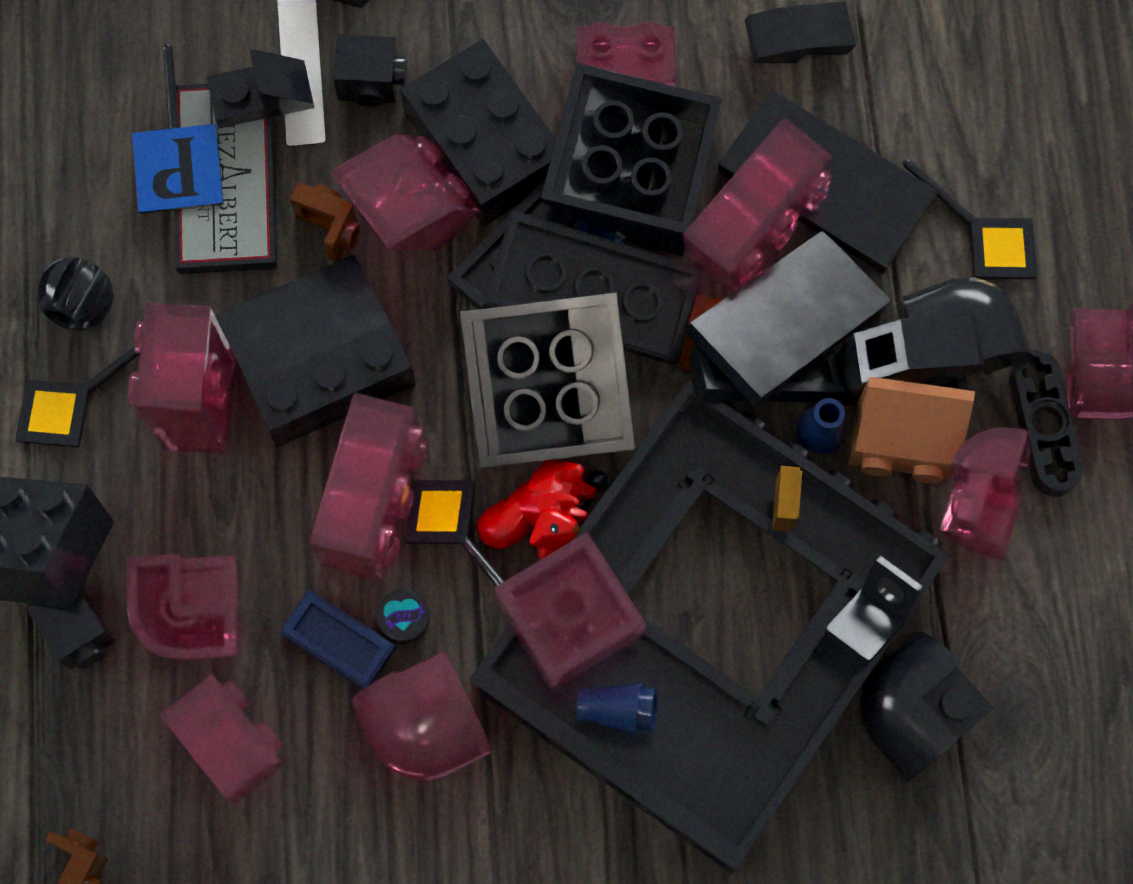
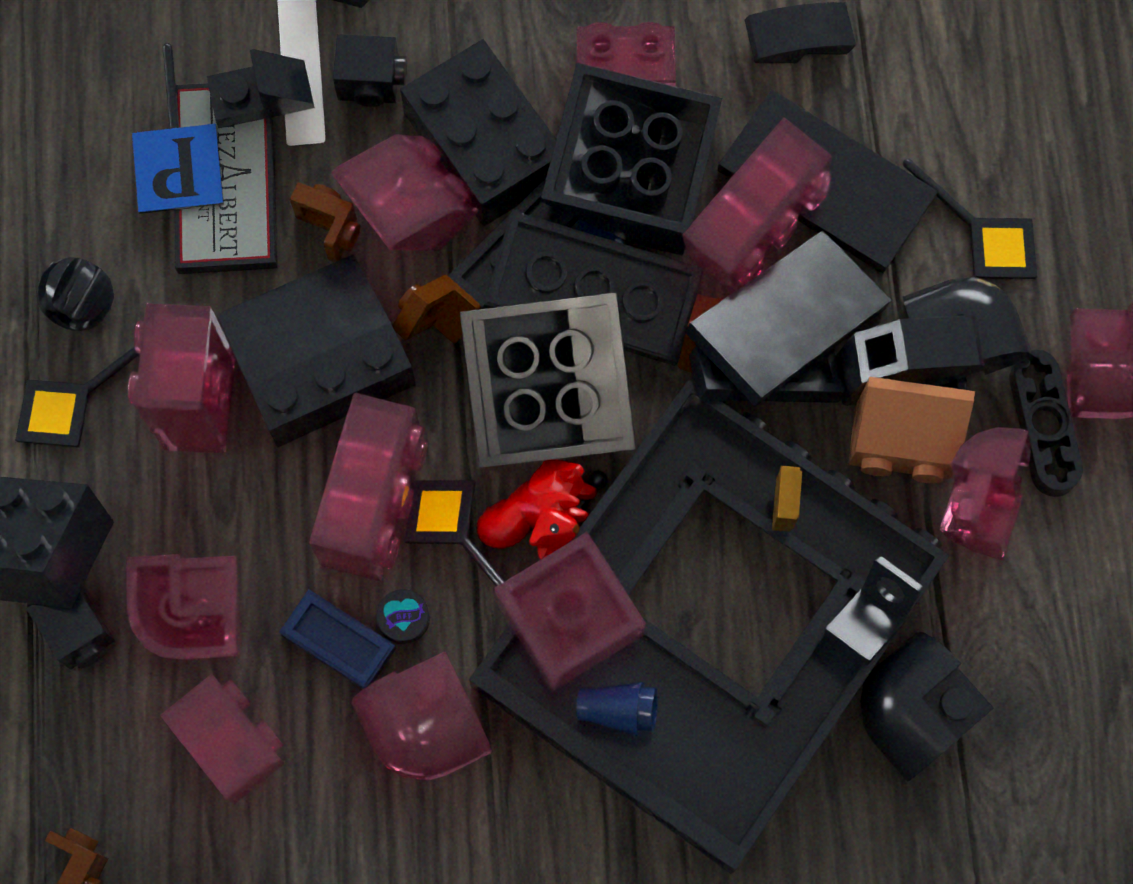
(434, 305): none -> reddish brown bracket
(822, 436): dark blue cone -> none

